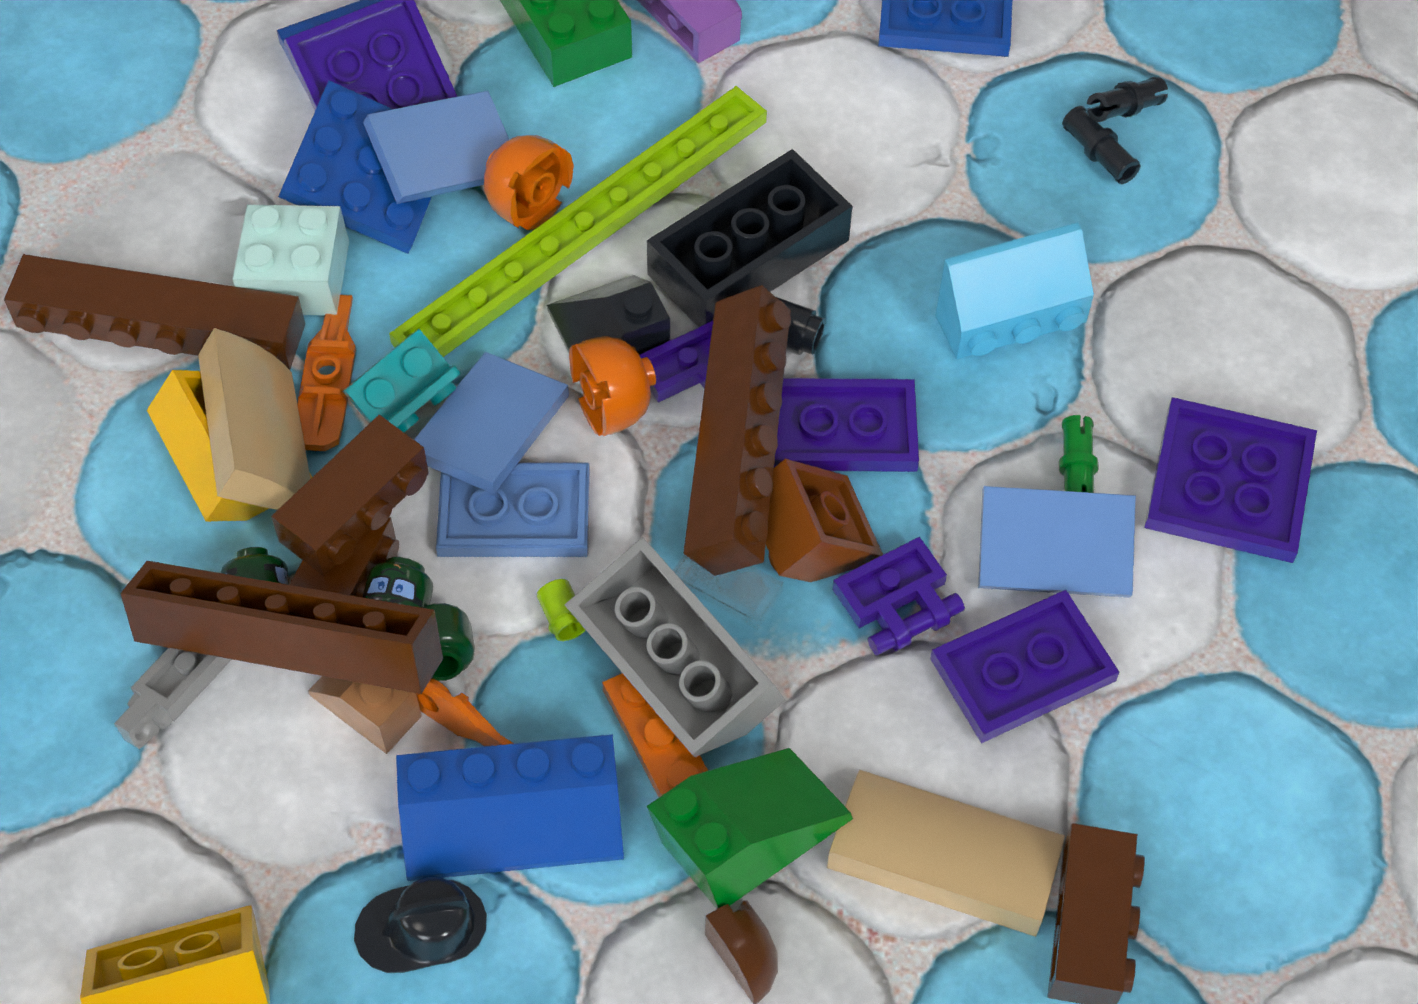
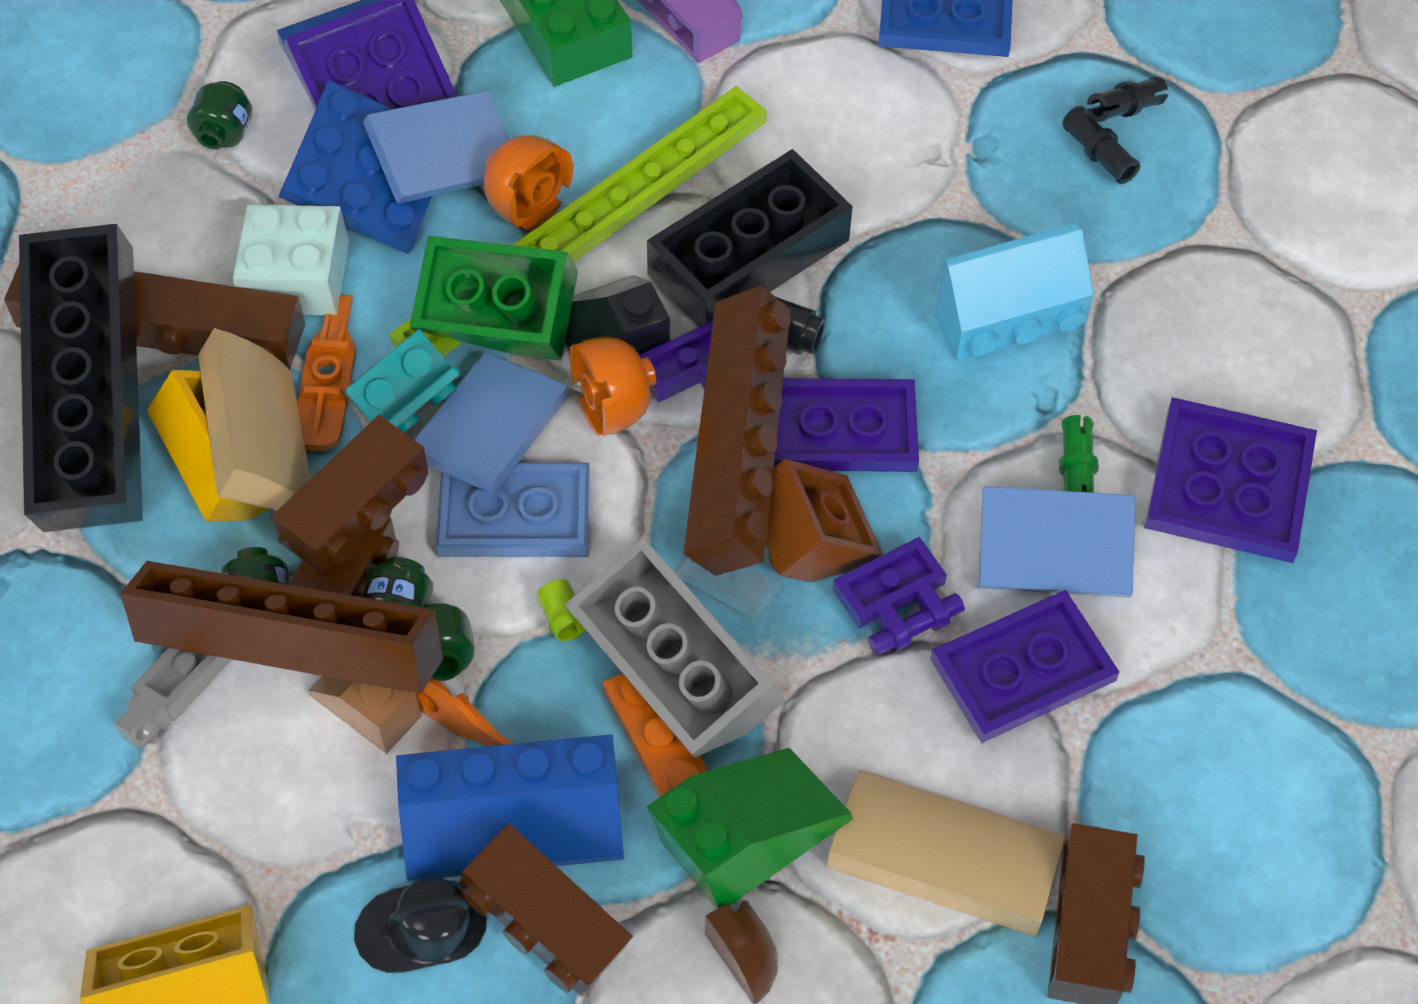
(79, 379): none -> black brick
(219, 113): none -> dark green head
(496, 296): none -> green slope
(543, 911): none -> reddish brown brick

